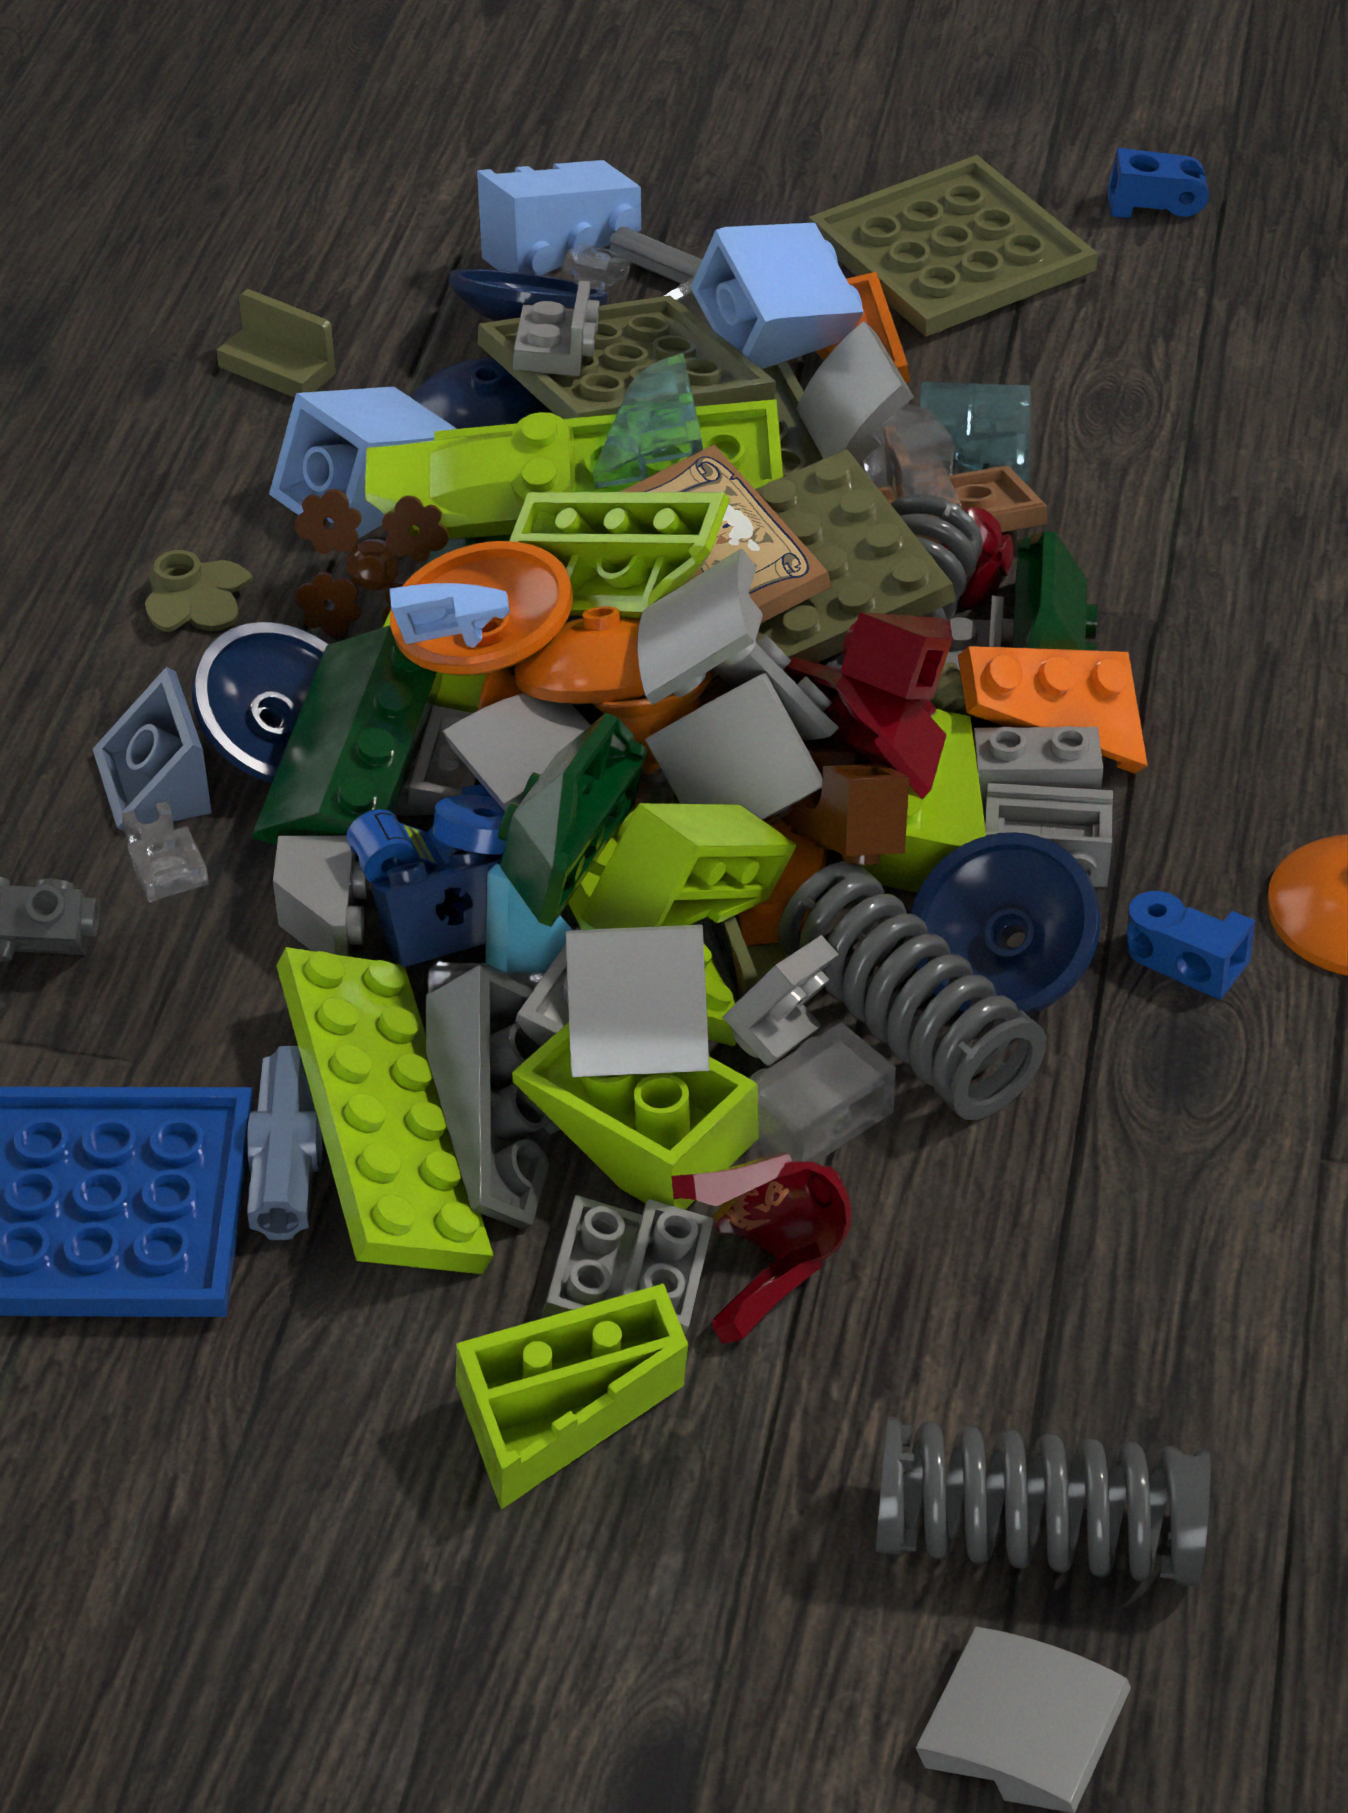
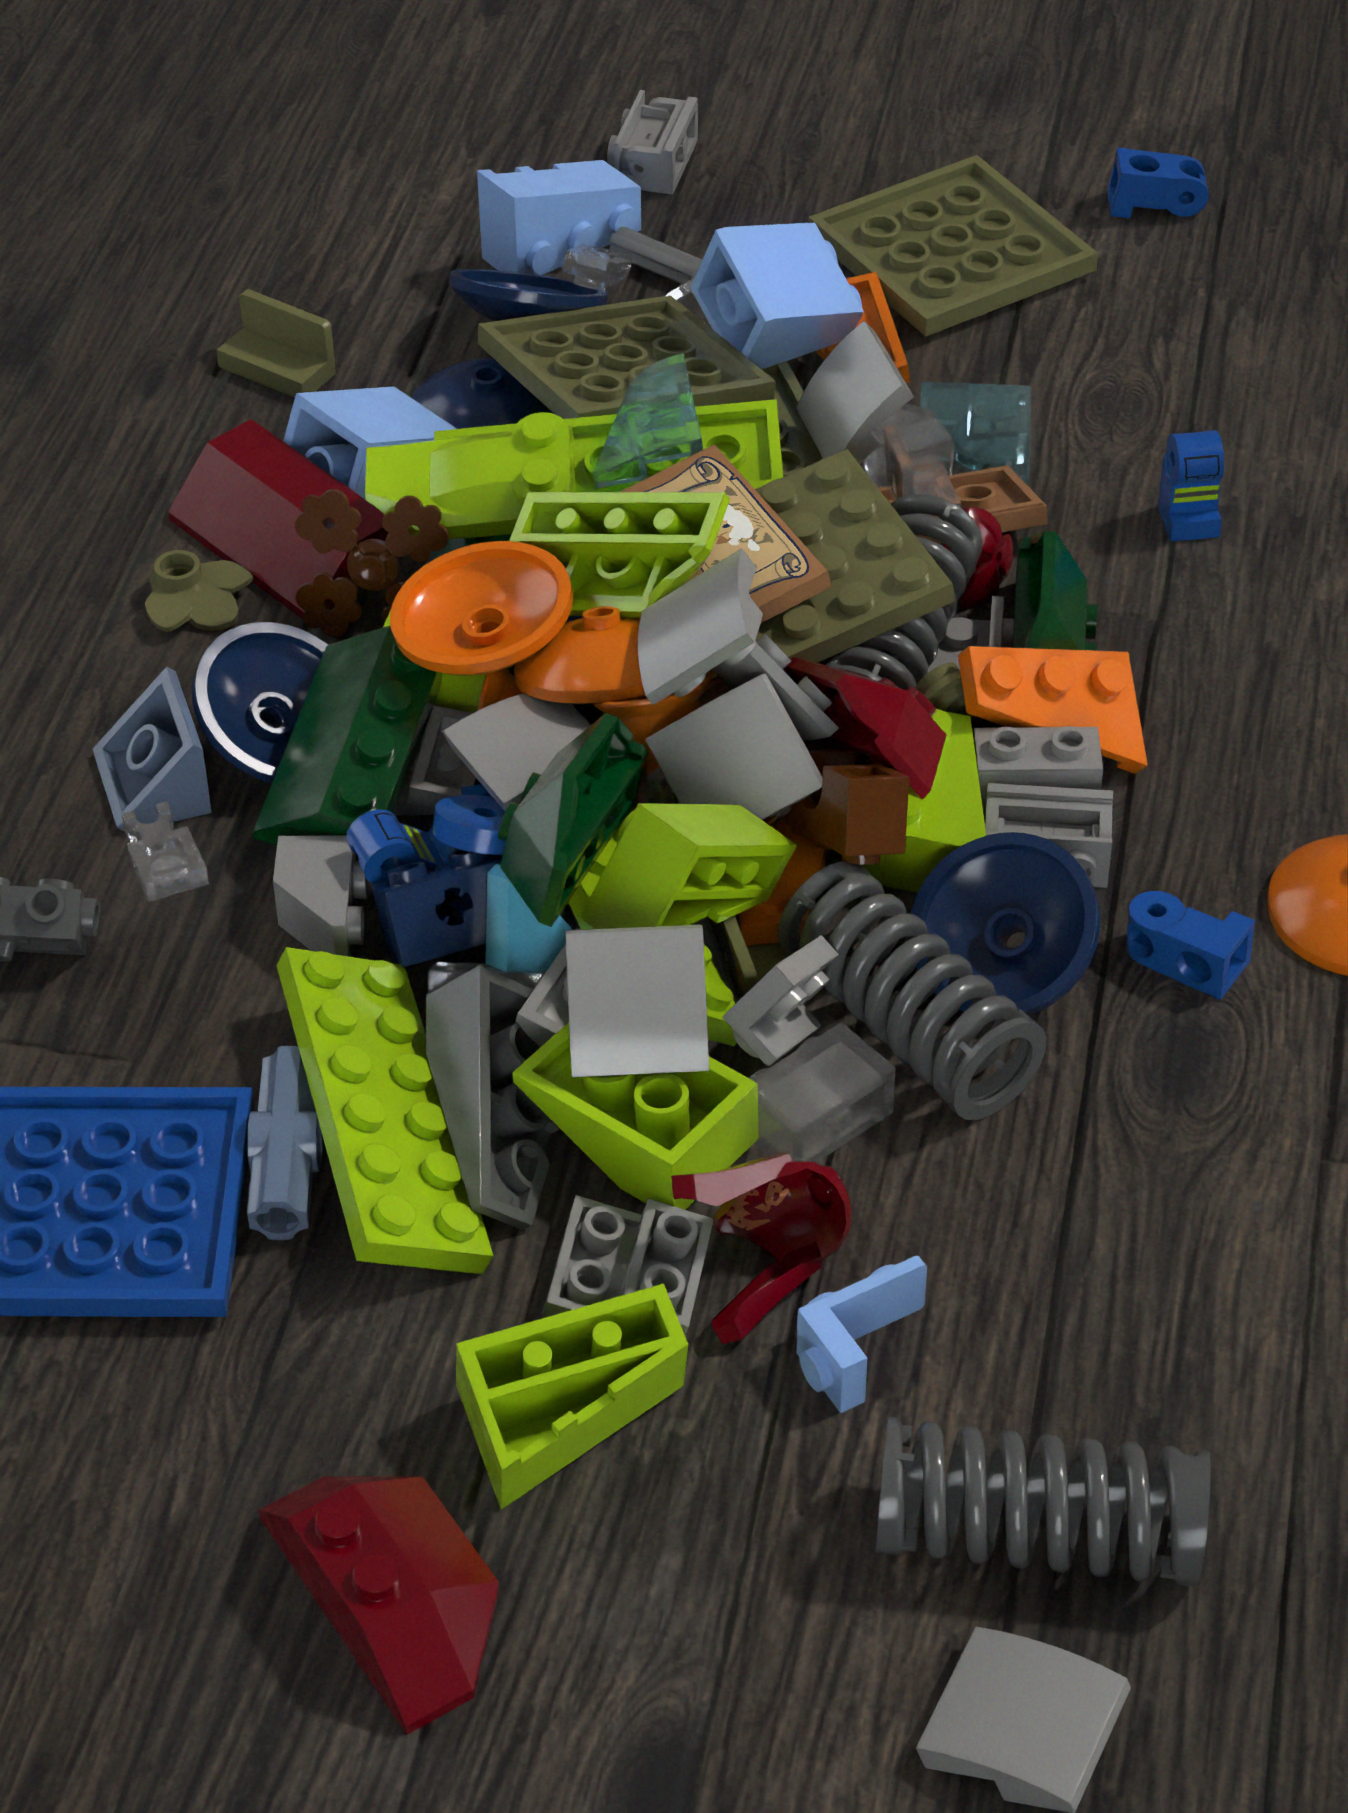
(245, 509): none -> dark red slope
(393, 1585): none -> dark red wedge
(446, 610): light blue slope -> none
(556, 337): light grey bracket -> none
(655, 142): none -> light grey hinge
(835, 1319): none -> light blue bracket
(897, 652): dark red slope -> none
(1191, 485): none -> blue leg

